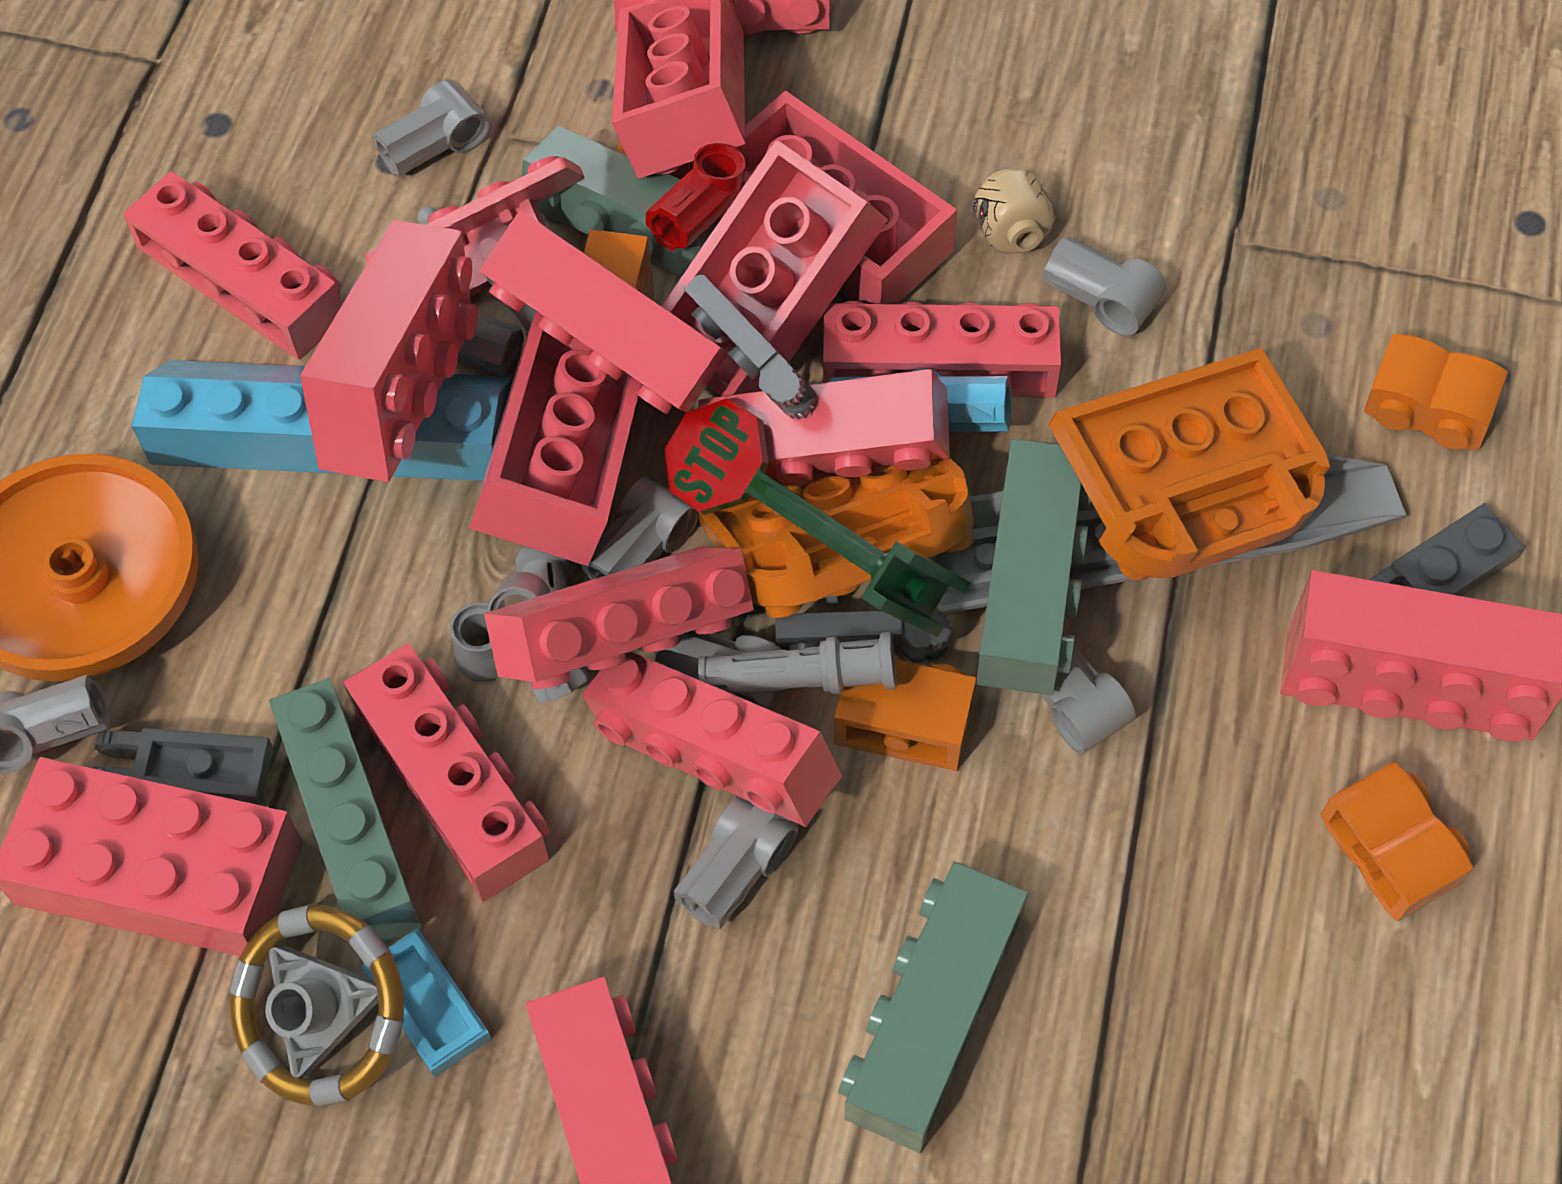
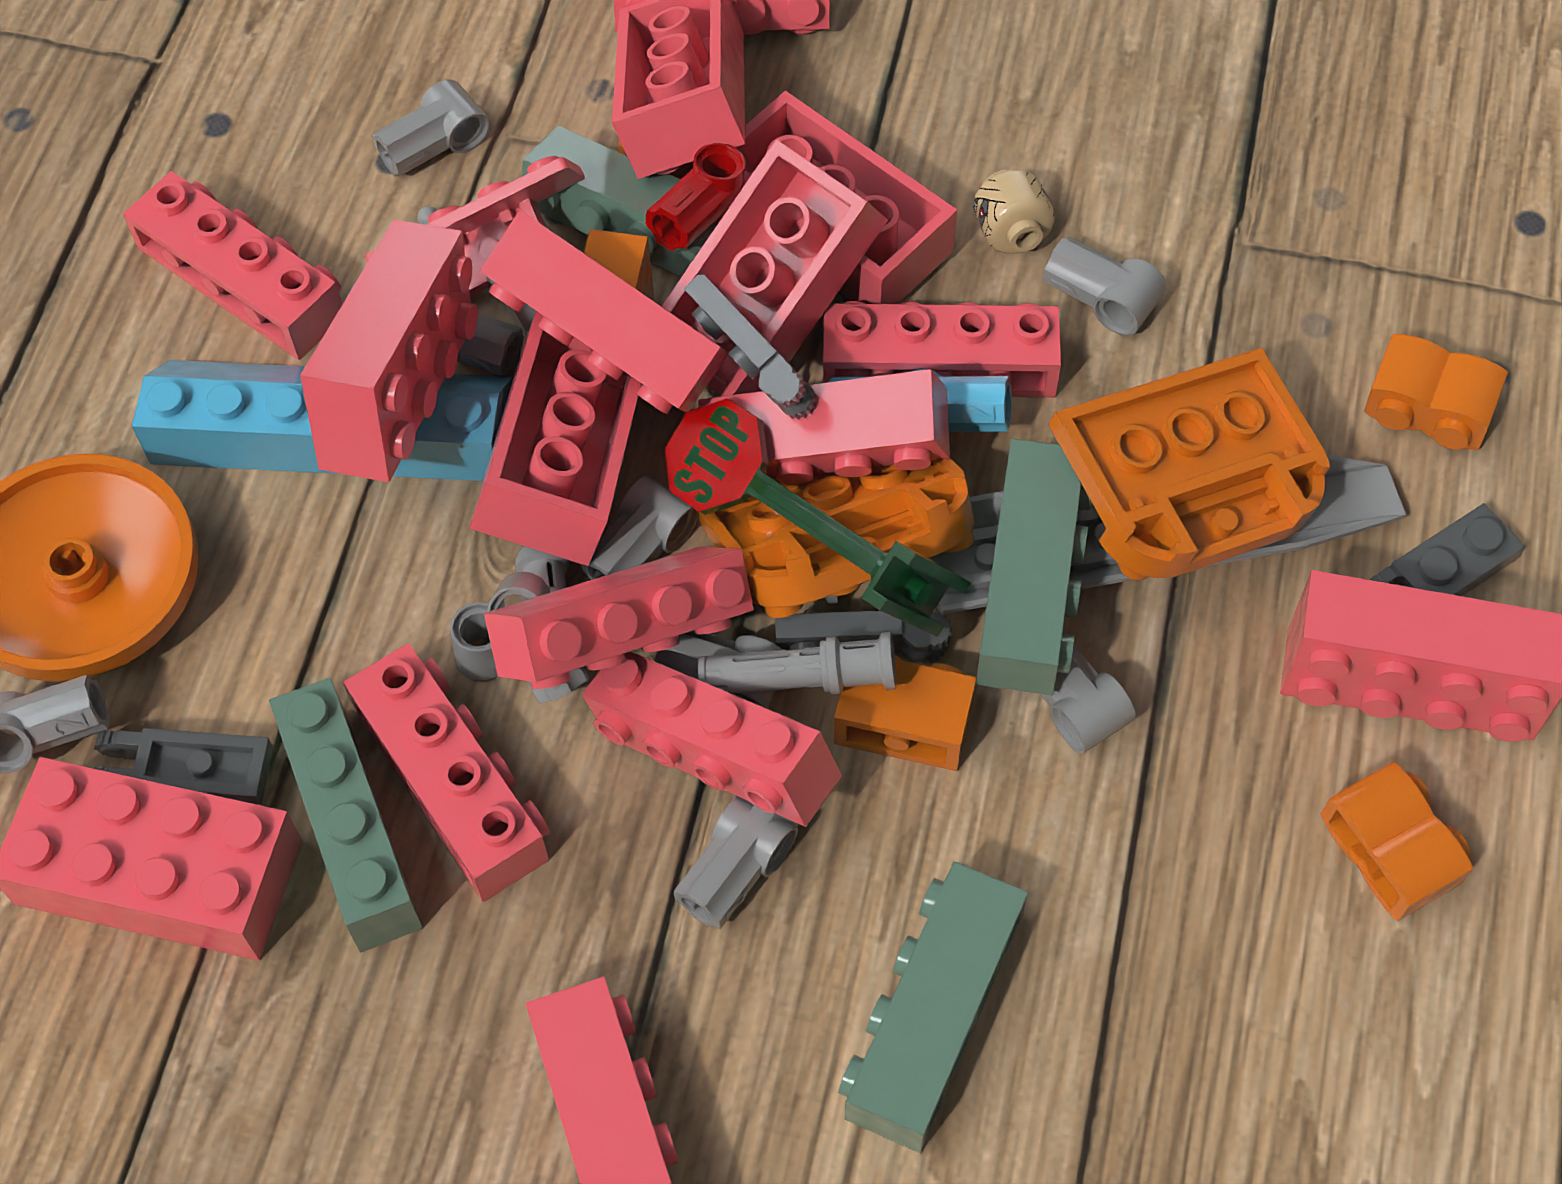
(316, 1005): light grey piece -> none
(435, 1010): medium azure tile -> none

